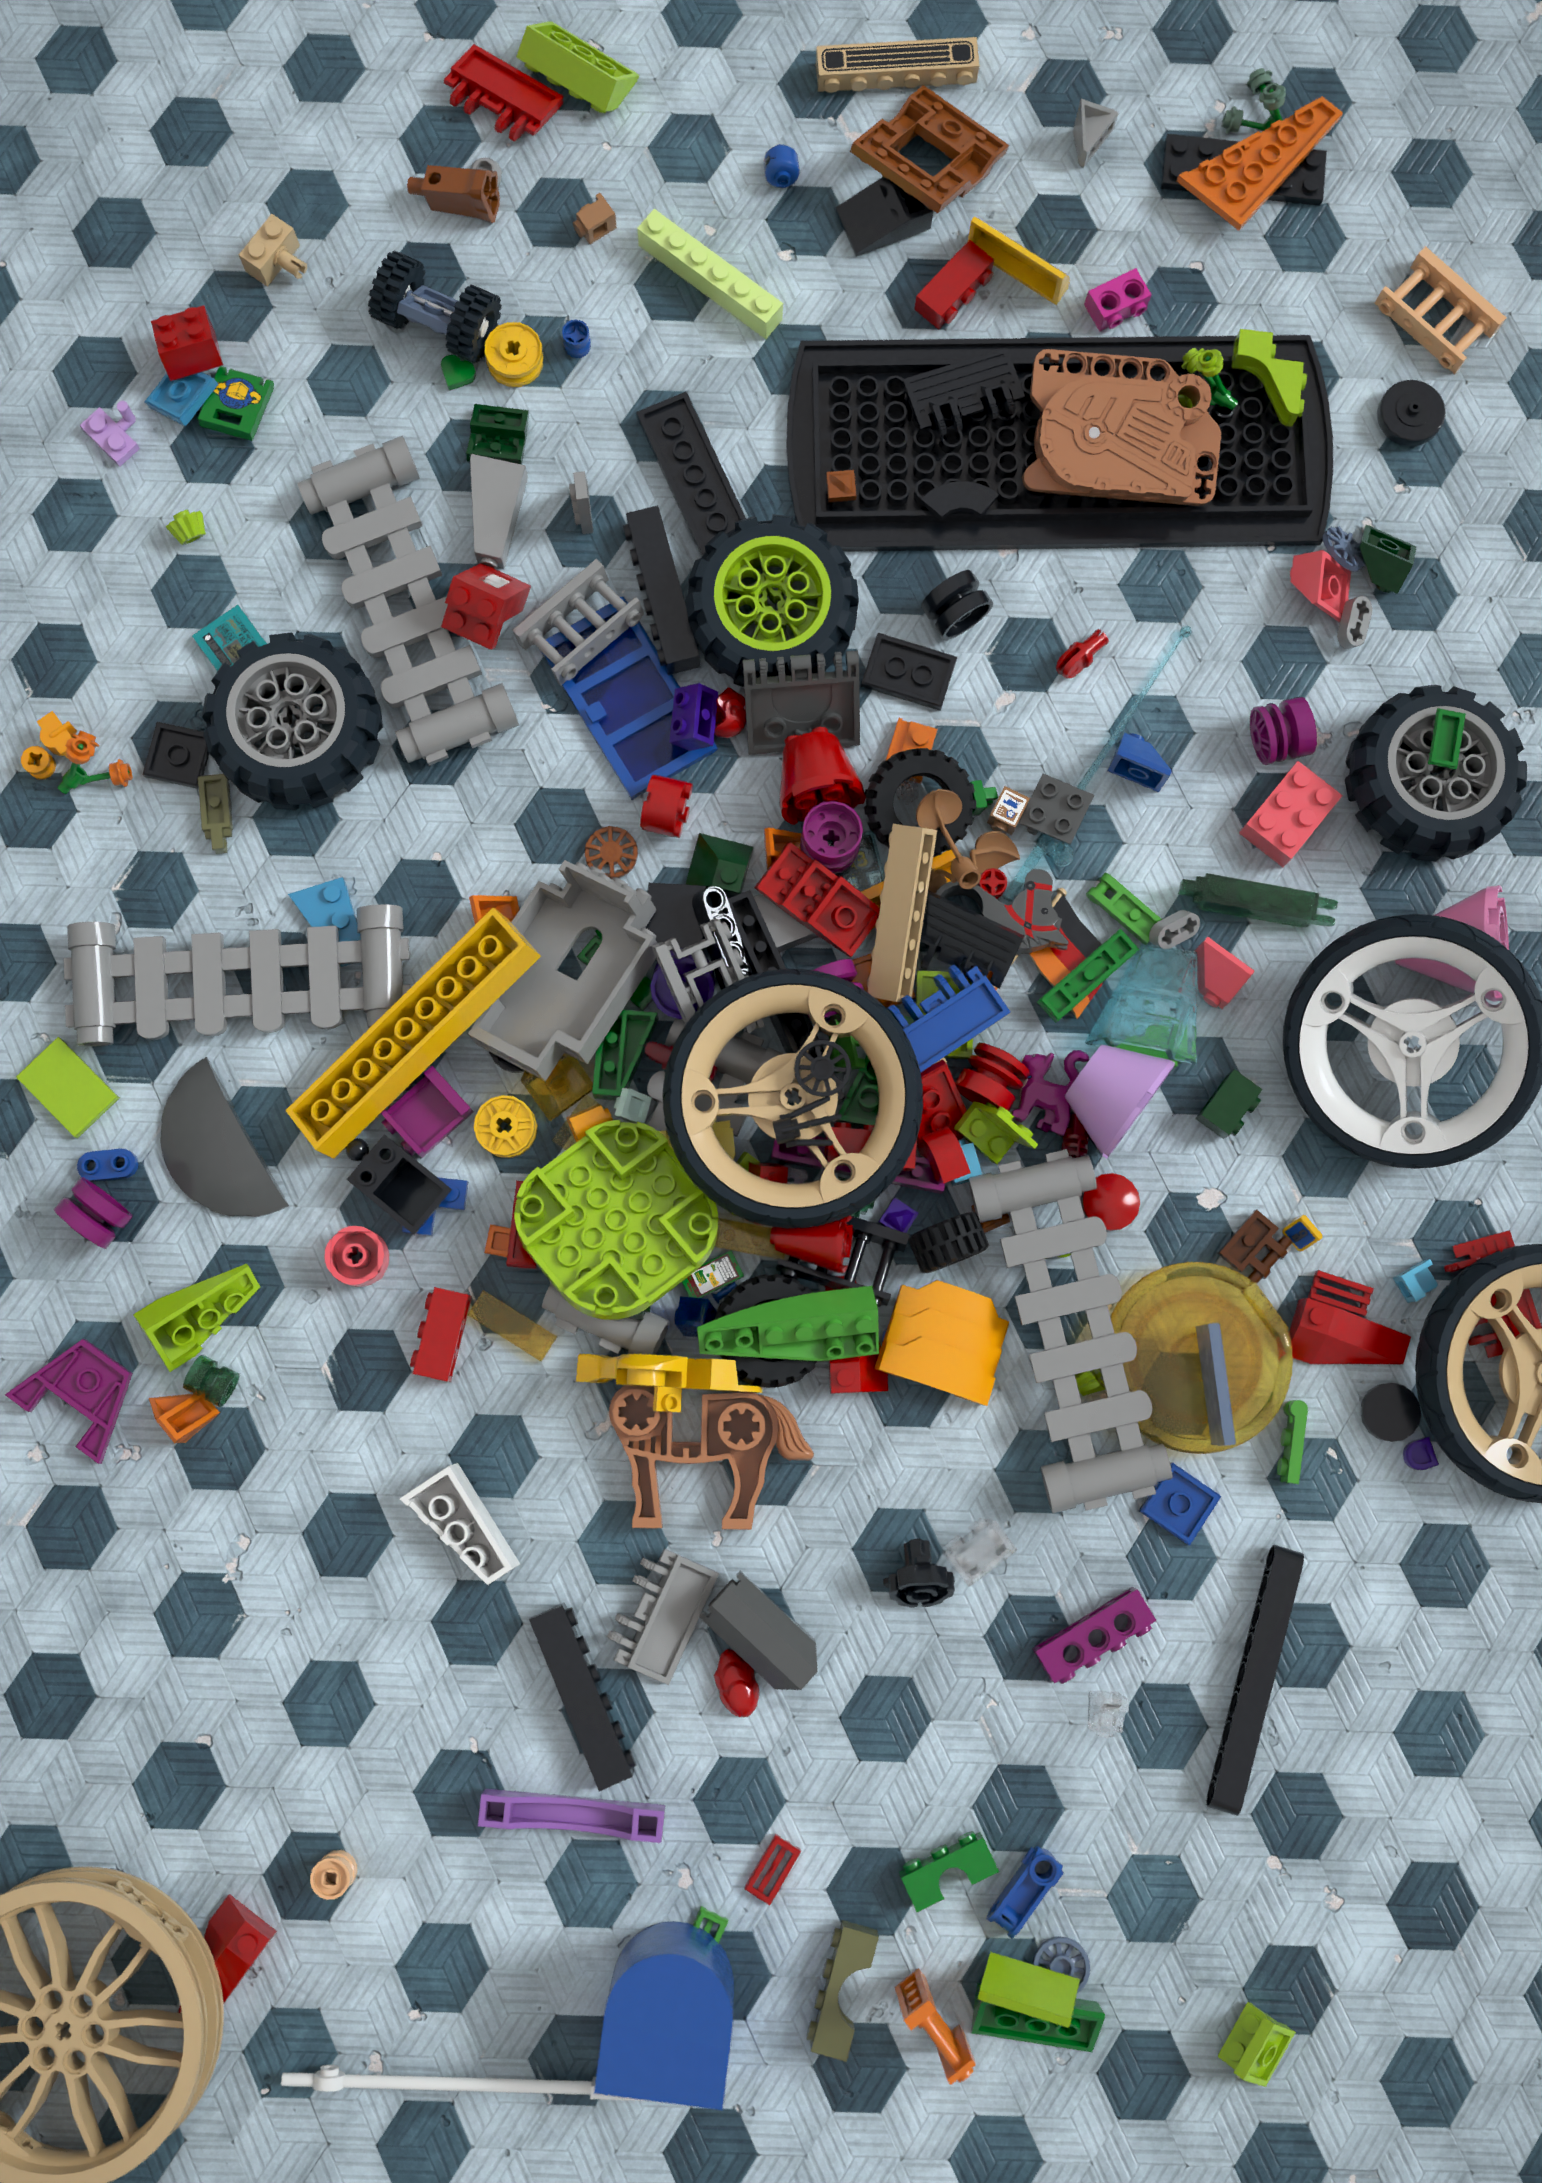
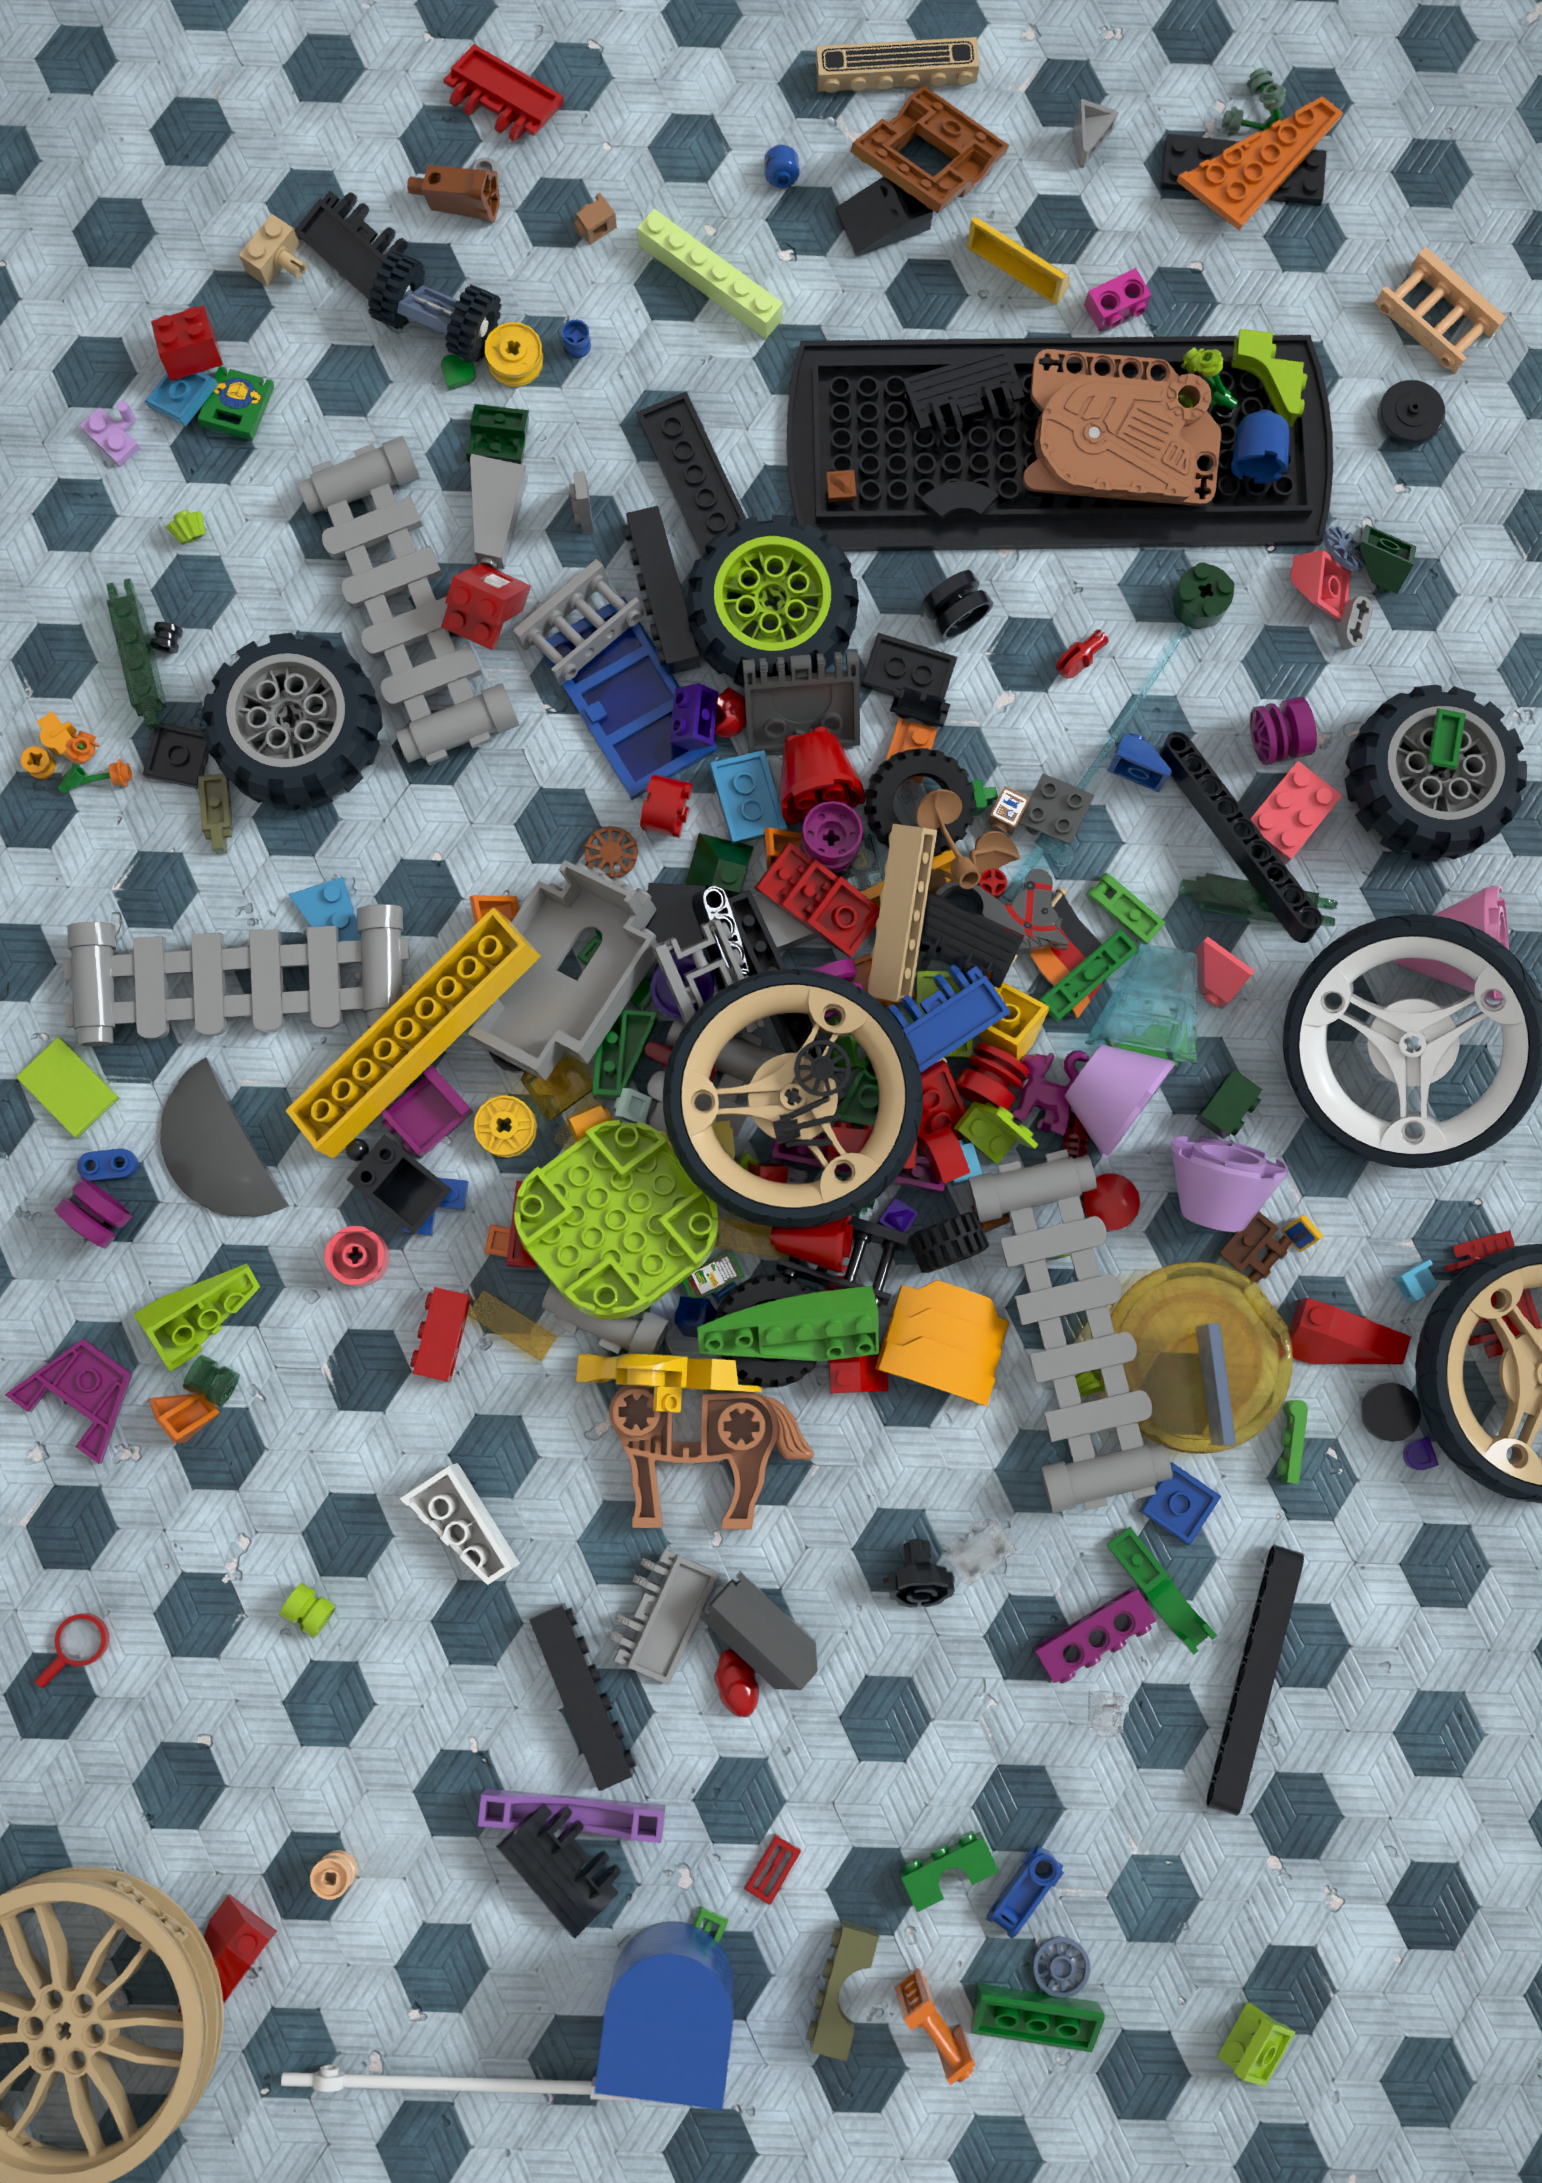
(78, 1642): none -> piece
(136, 654): none -> clear green hinge
(166, 637): none -> black wheel
(226, 636): teal tile -> none
(307, 1610): none -> lime wheel
(348, 243): none -> black hinge
(554, 1865): none -> black hinge
(576, 66): lime slope -> none
(747, 796): none -> dark azure plate
(907, 706): none -> black hinge
(954, 285): red brick -> none
(1020, 1027): none -> yellow slope
(1029, 1989): lime tile -> none
(1160, 1590): none -> green piece
(1175, 933): light grey beam -> none
(1207, 582): none -> dark green brick
(1210, 800): none -> black beam
(1223, 1181): none -> lavender cone
(1261, 447): none -> blue cylinder
(1363, 1300): red tile -> none

